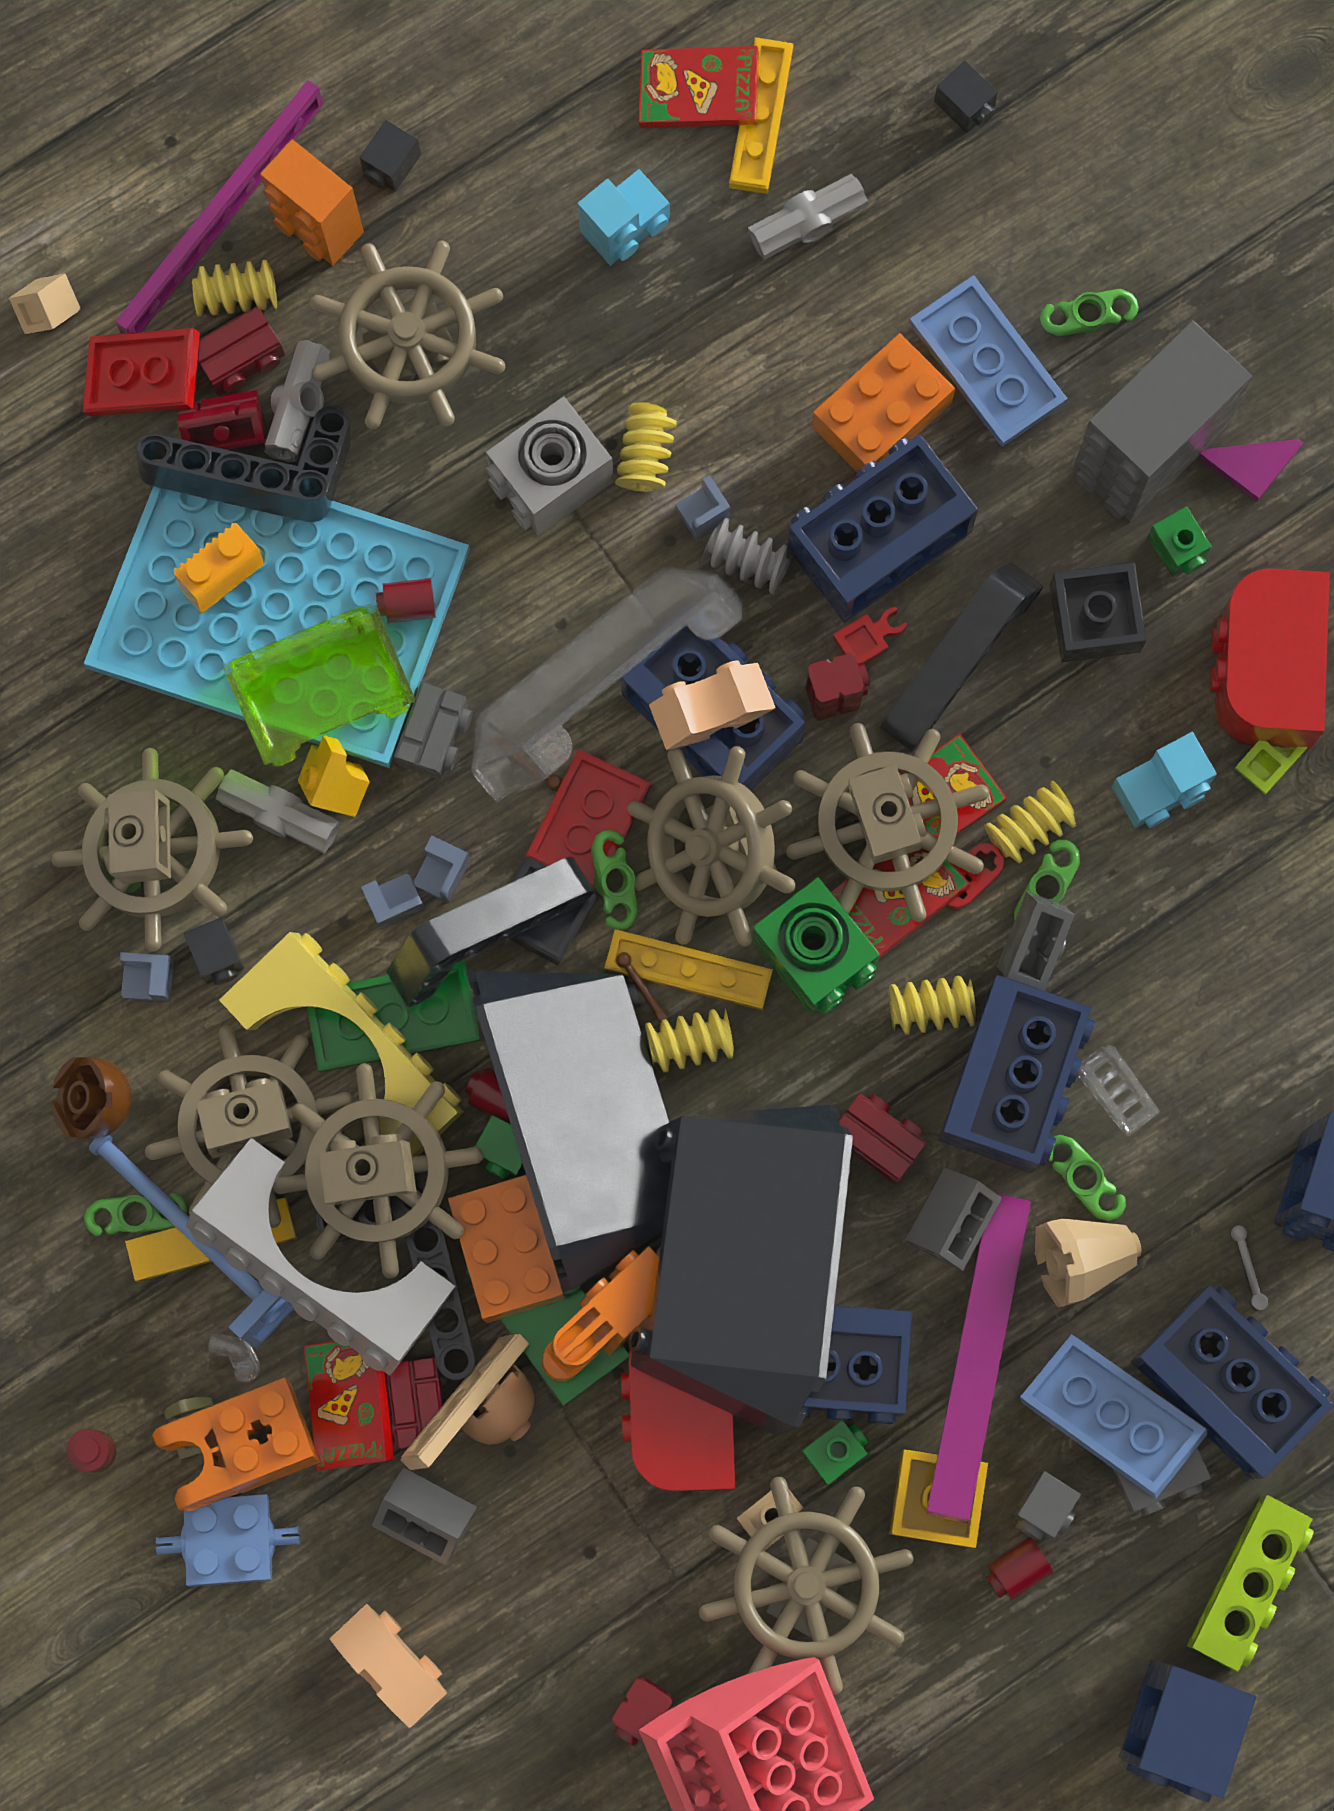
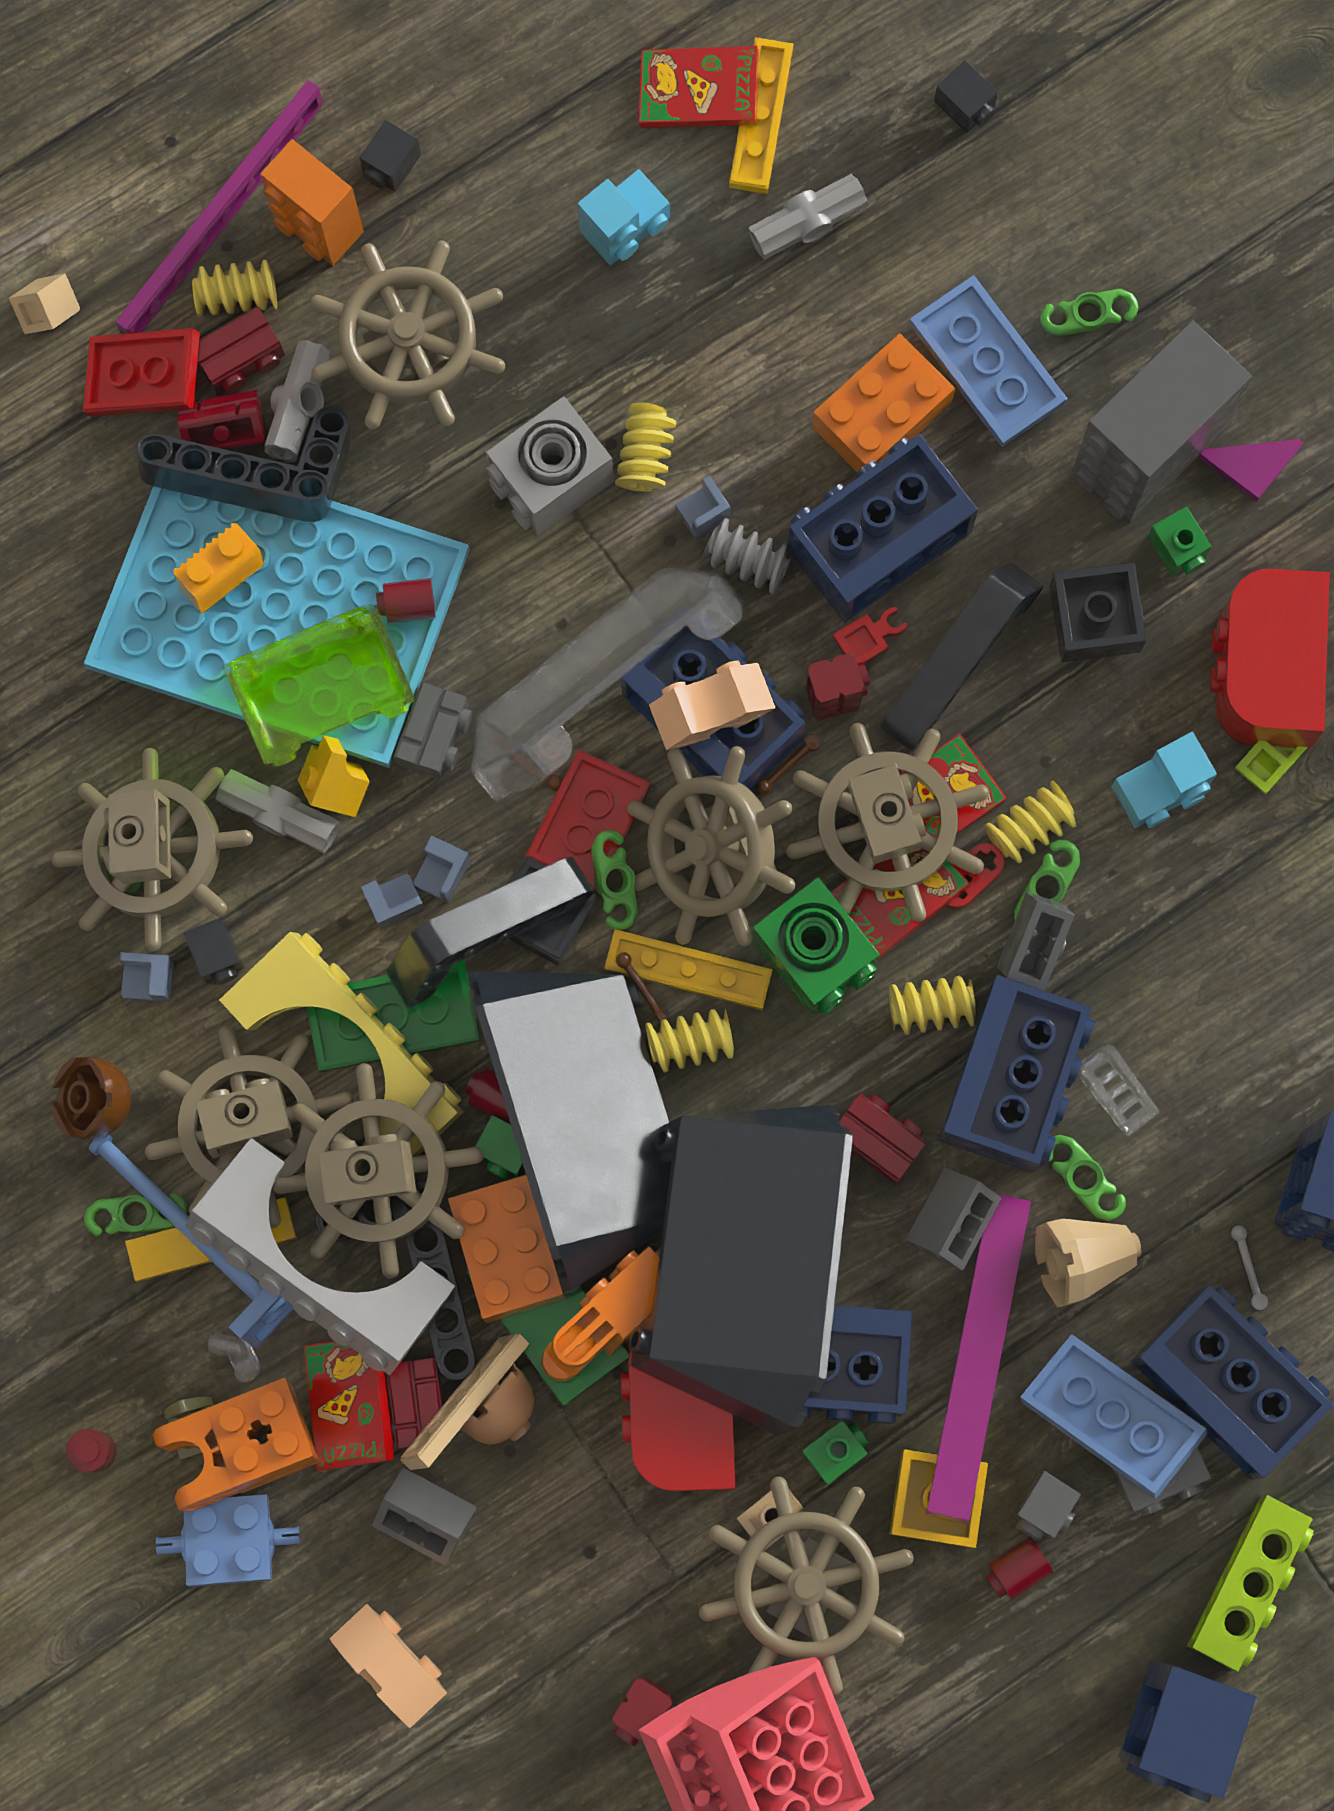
(812, 743): none -> reddish brown hinge

